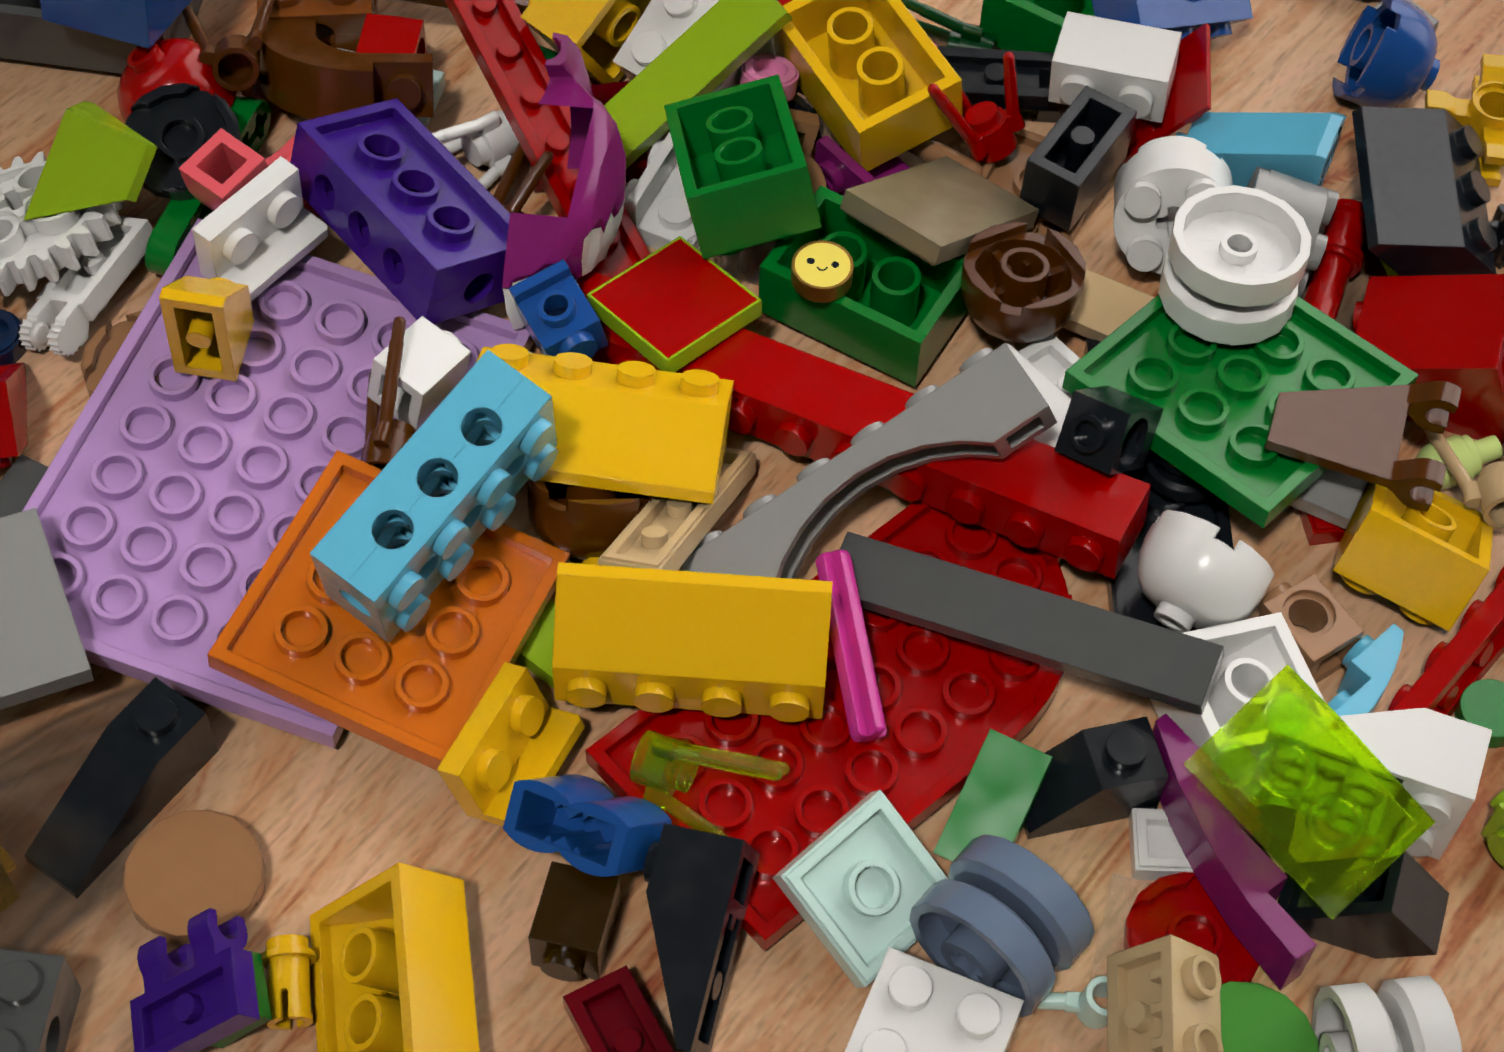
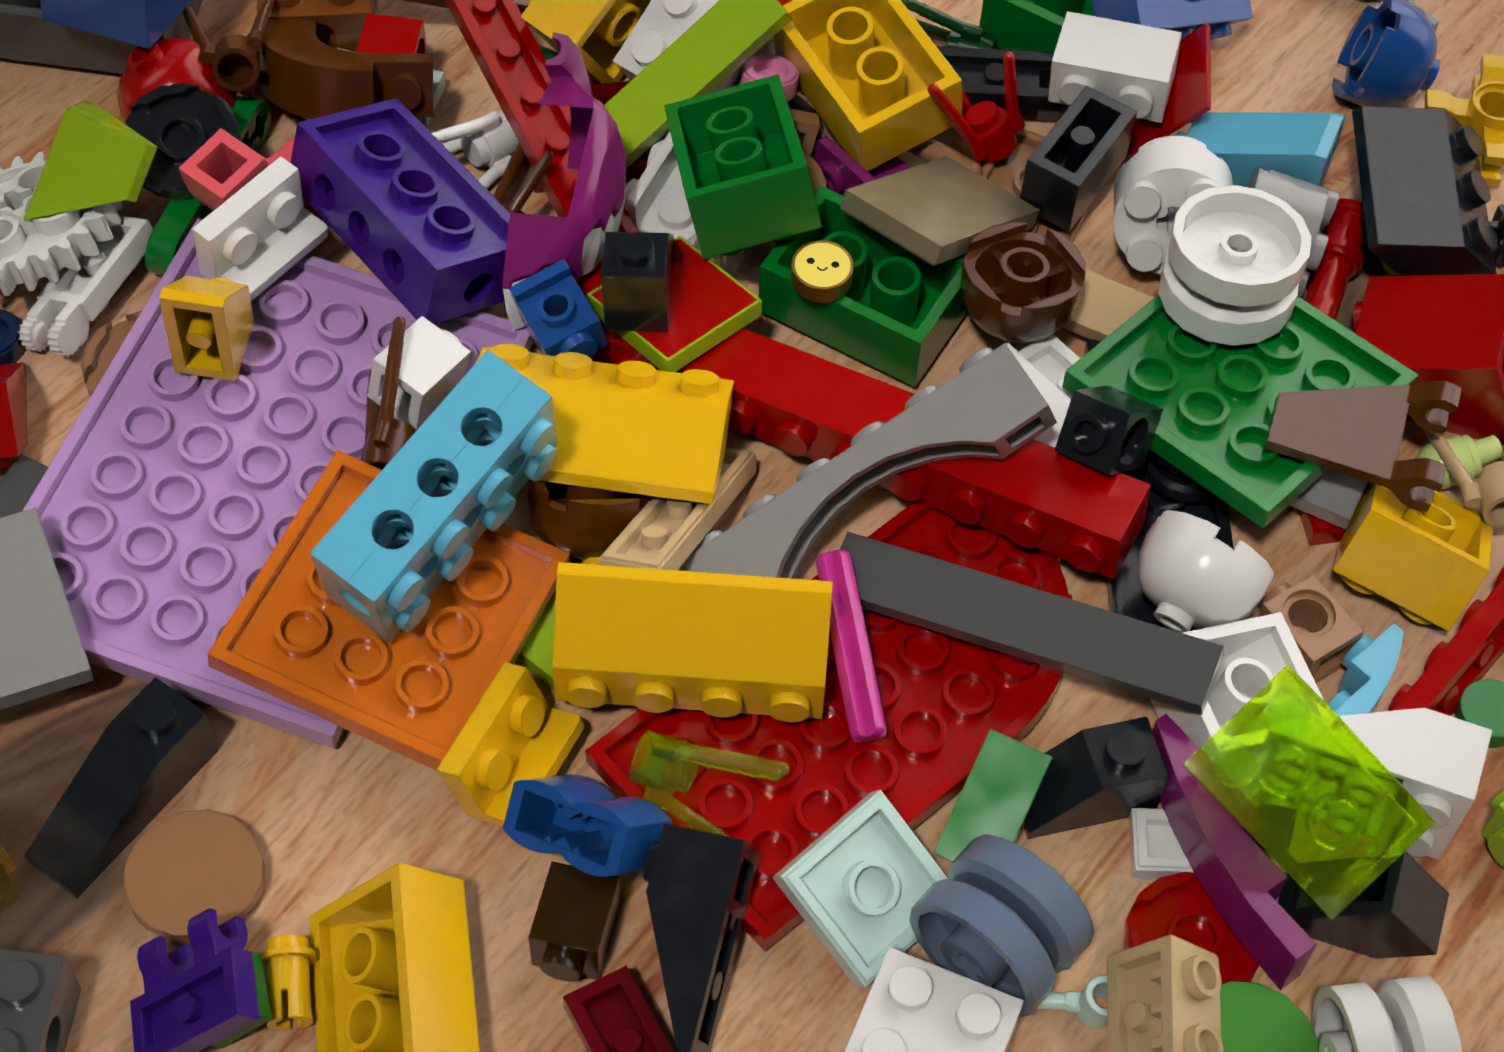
(637, 280): none -> black slope

